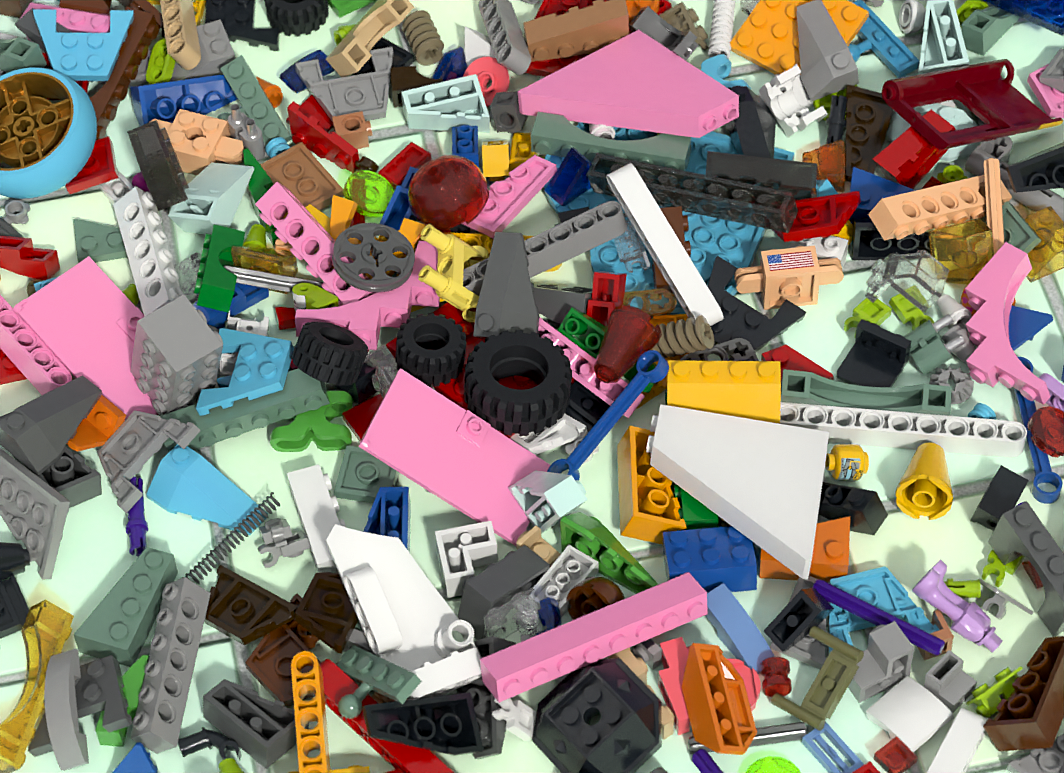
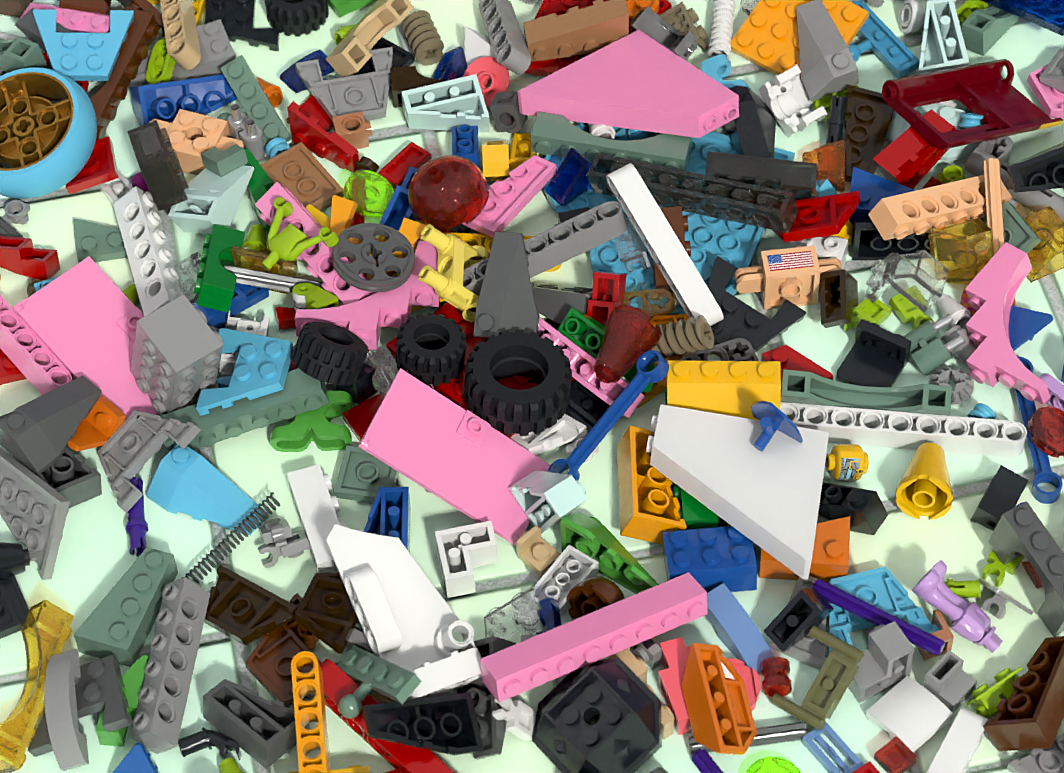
(224, 161): none -> sand green piece
(291, 241): none -> lime piece
(498, 585): dark grey wedge -> none
(772, 420): none -> blue shield
(837, 297): none -> dark brown arch
(970, 120): none -> medium azure bush

